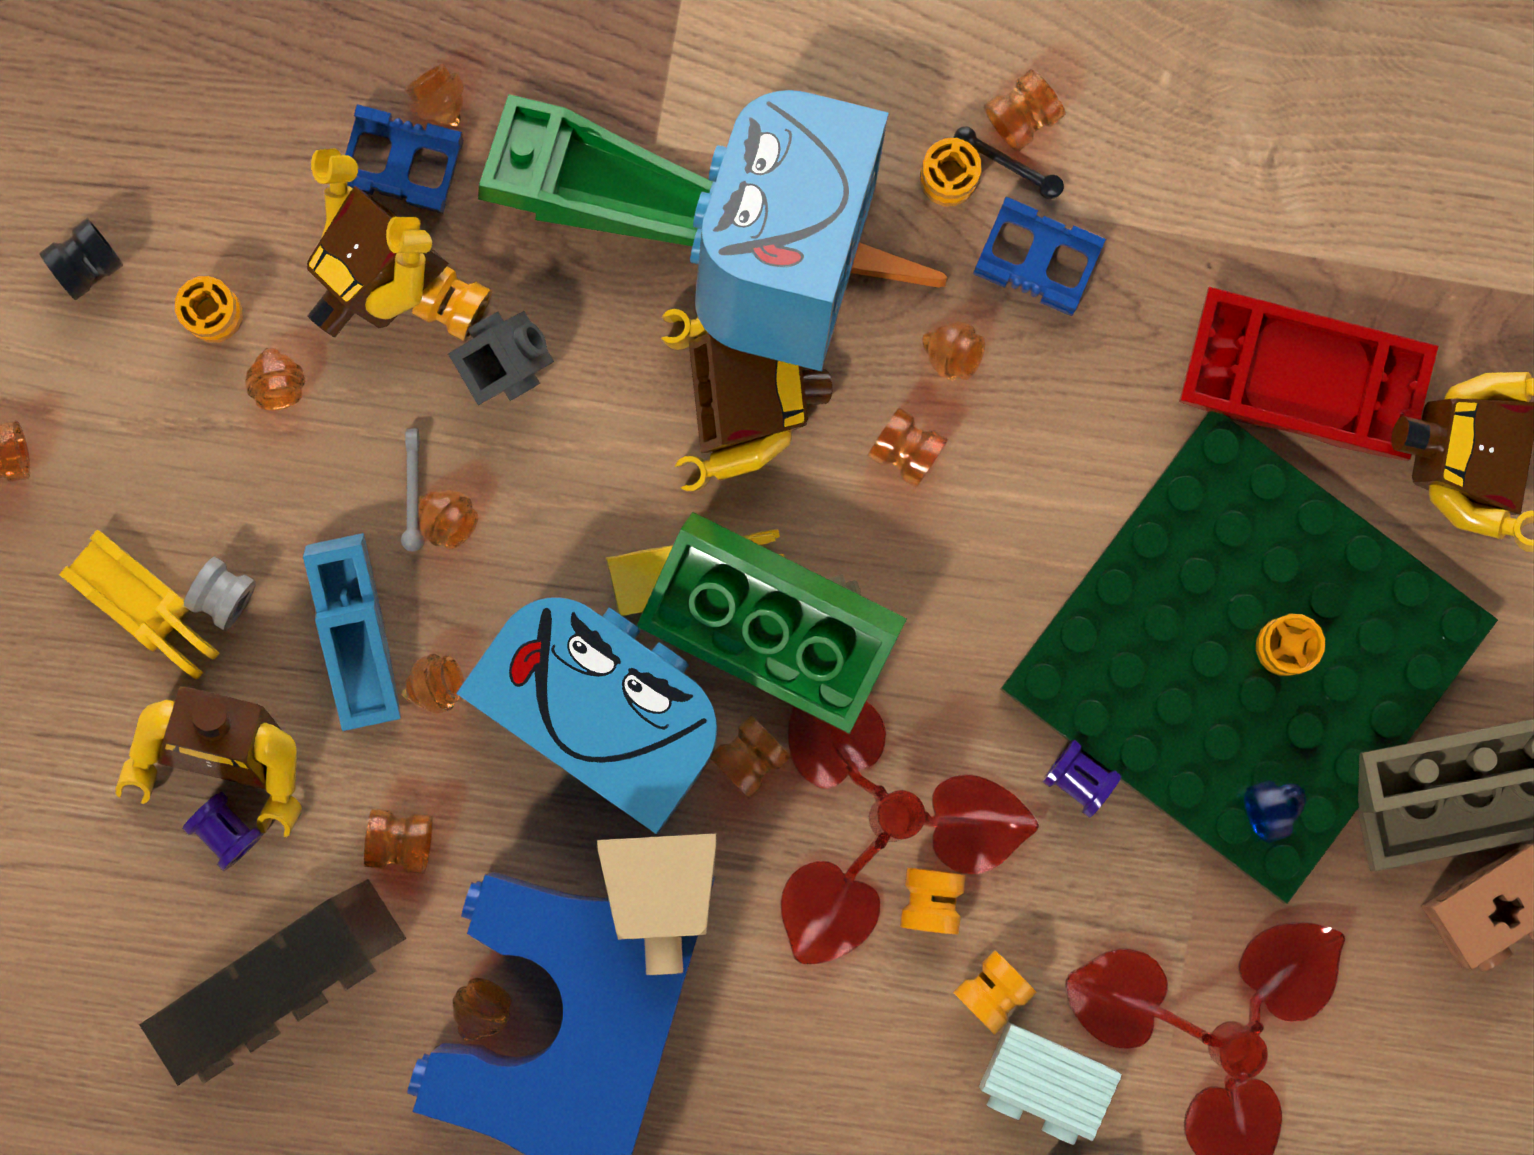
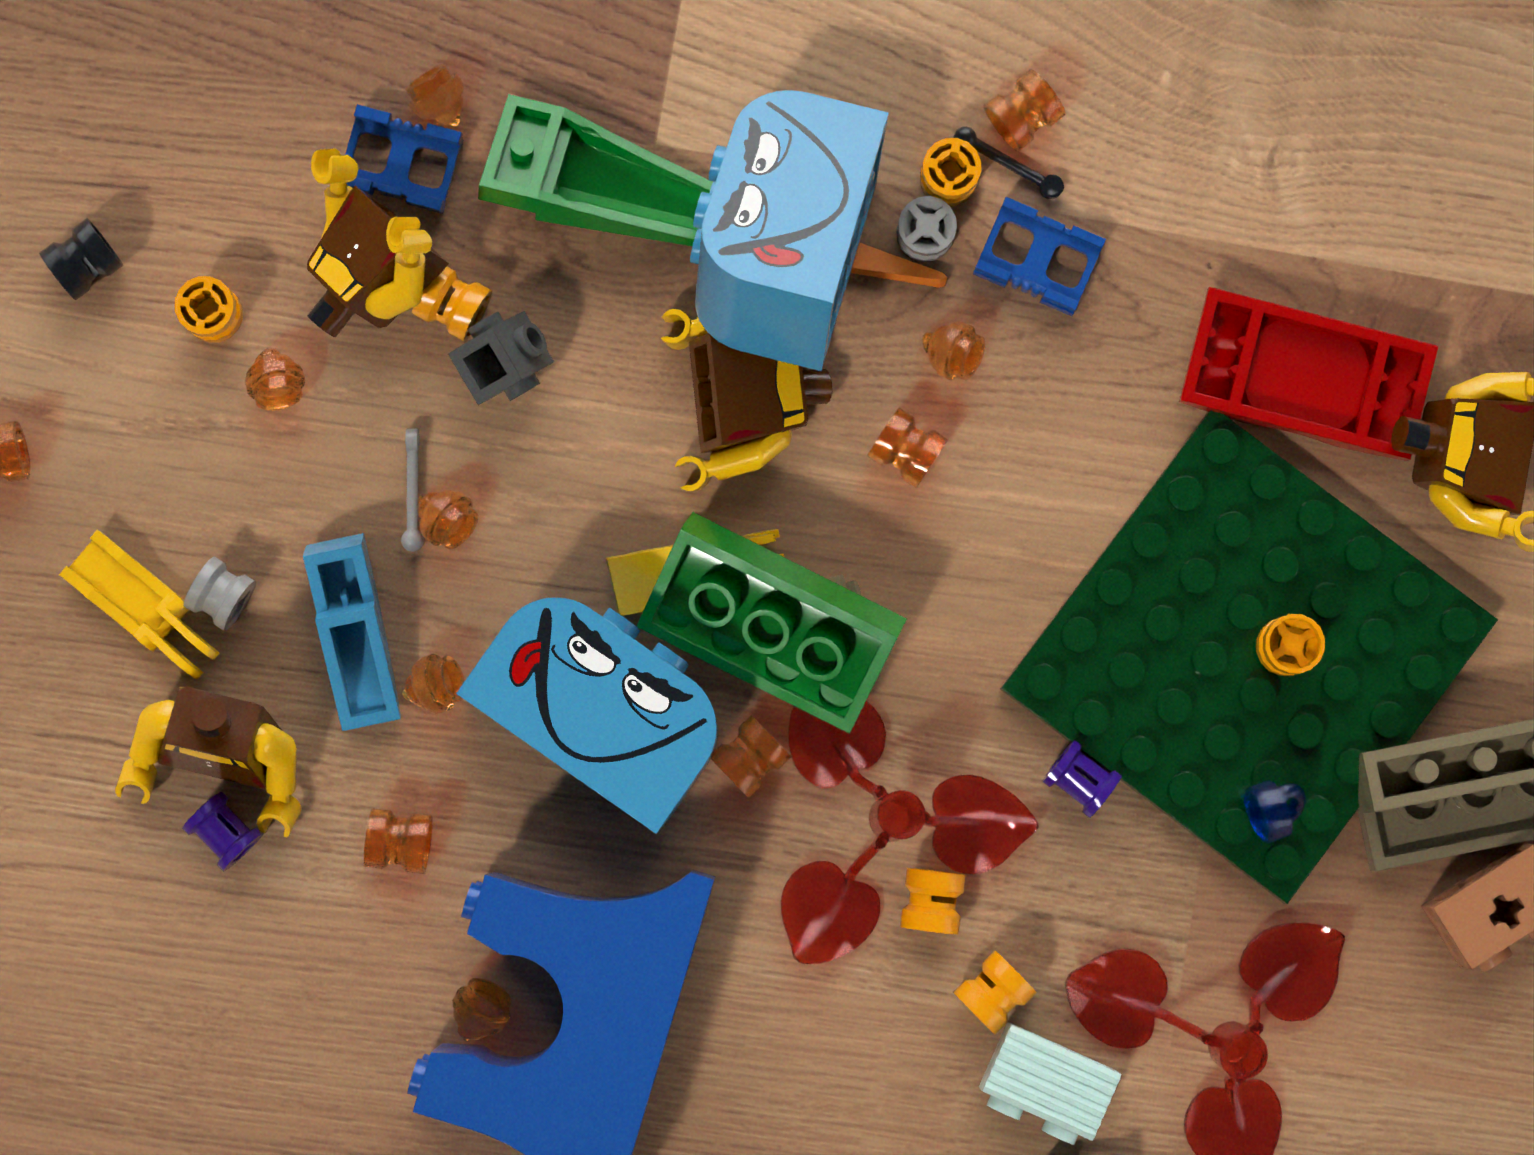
(272, 982): clear smoke wedge -> none
(659, 892): tan torso -> none
(934, 221): none -> light grey wheel

